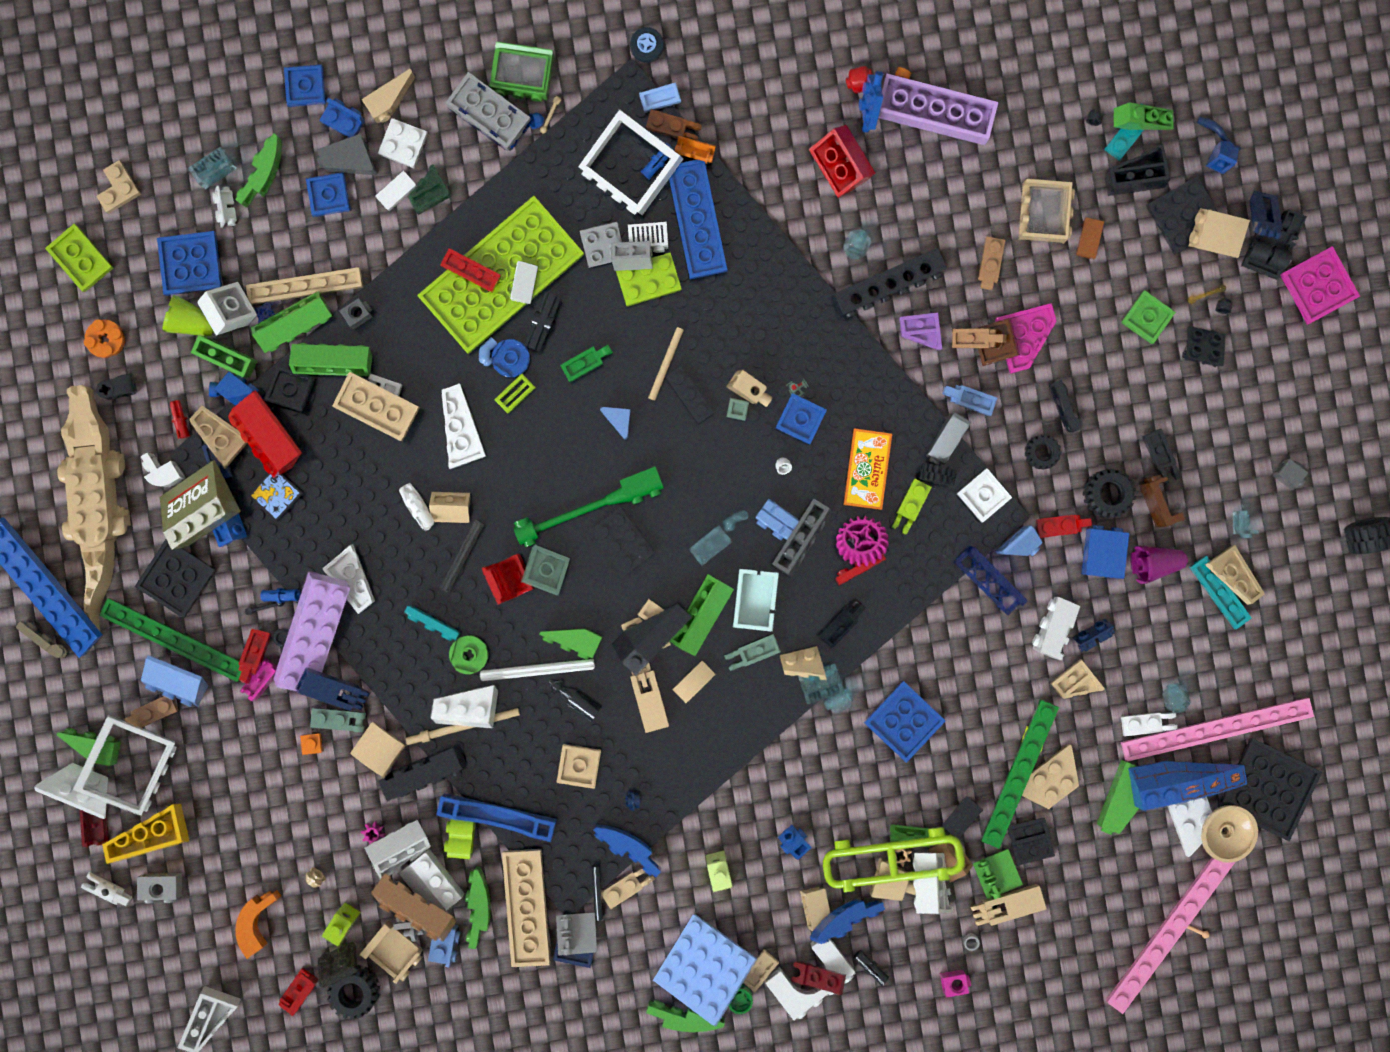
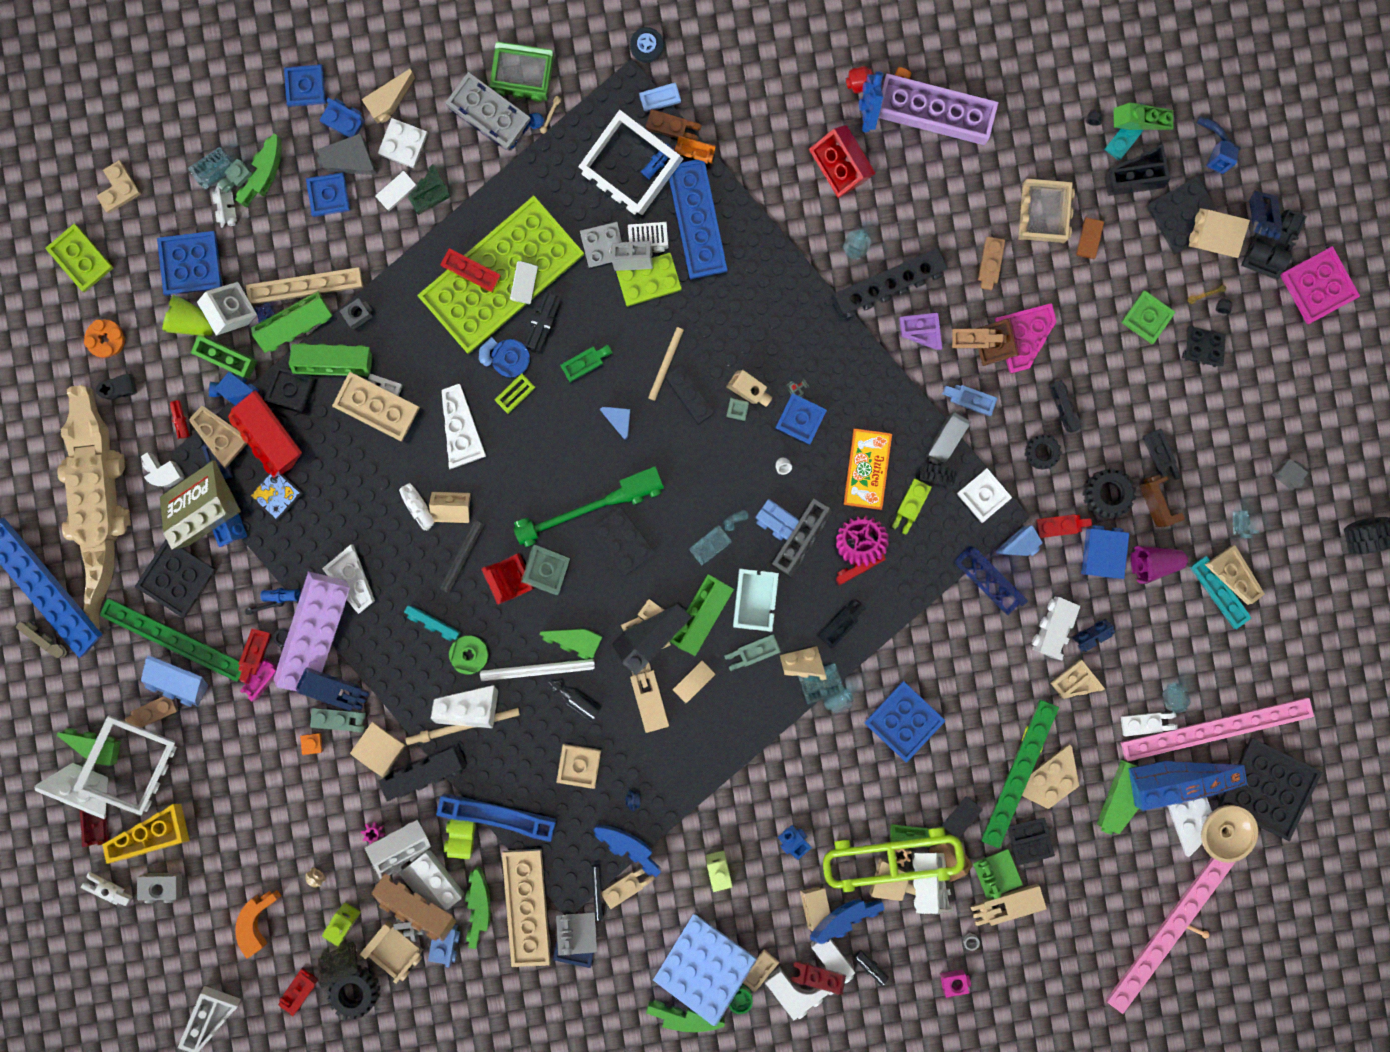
(236, 175): none -> sand green plate

